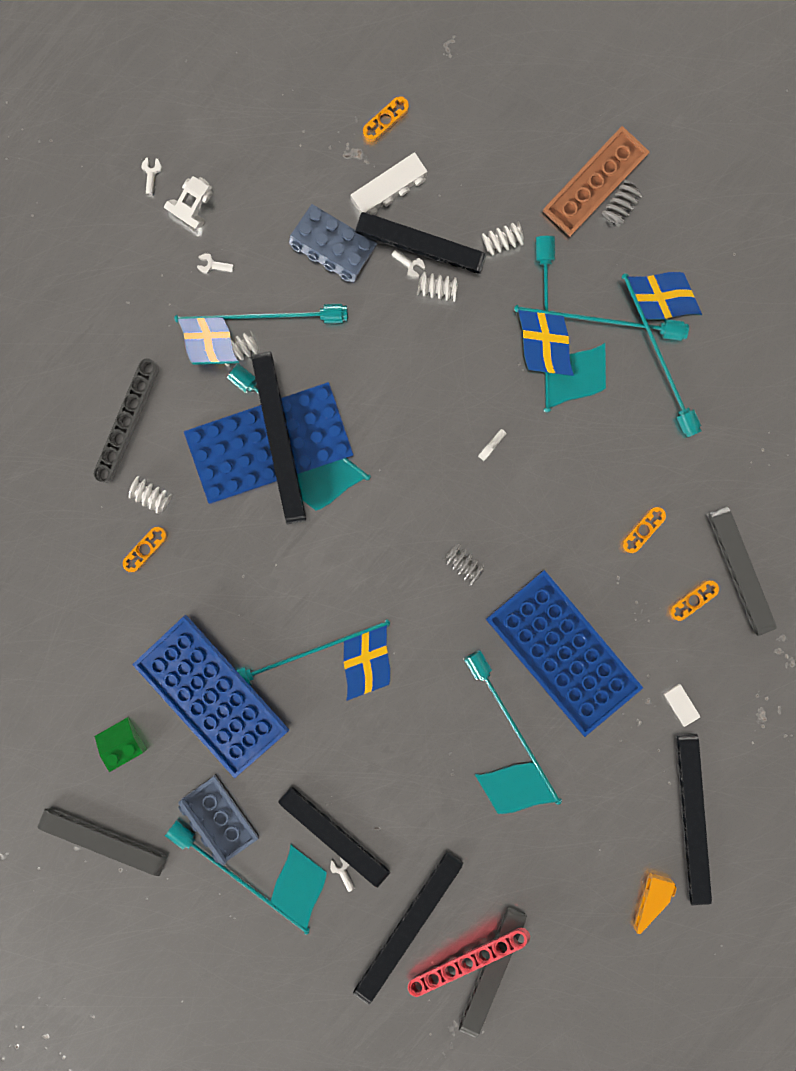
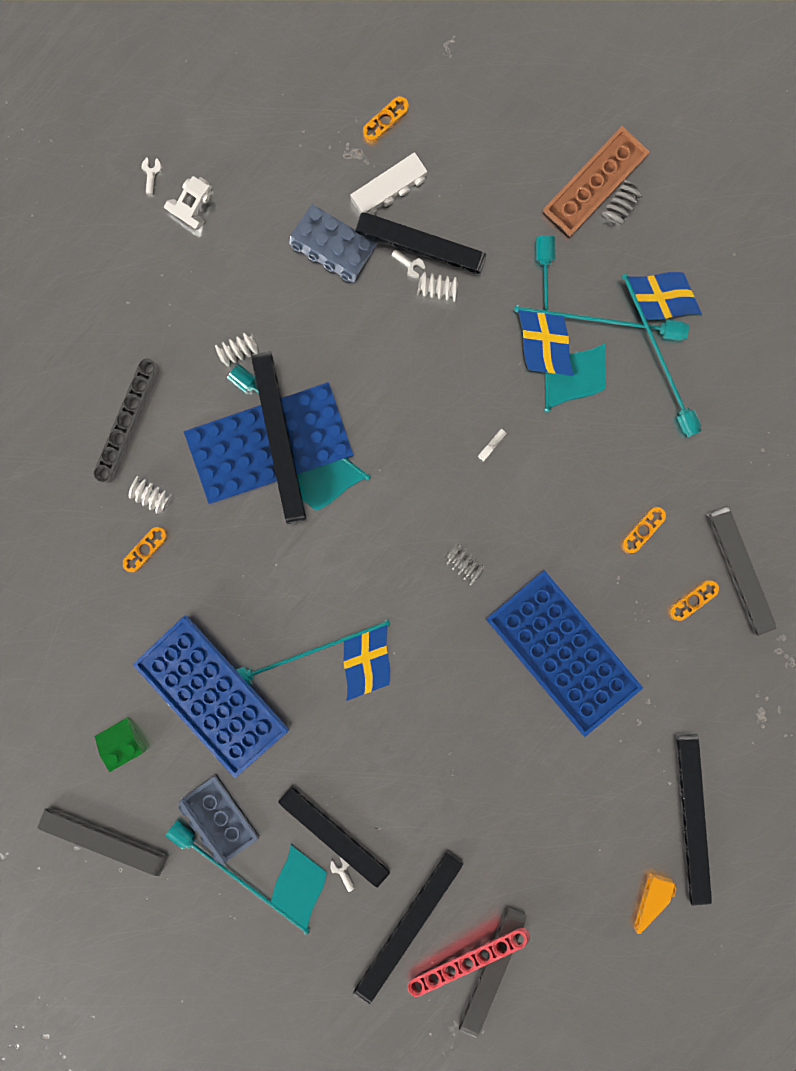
(210, 340): flag -> none
(213, 265): white bar -> none
(503, 238): white piece -> none
(519, 784): teal flag -> none
(681, 705): white tile -> none

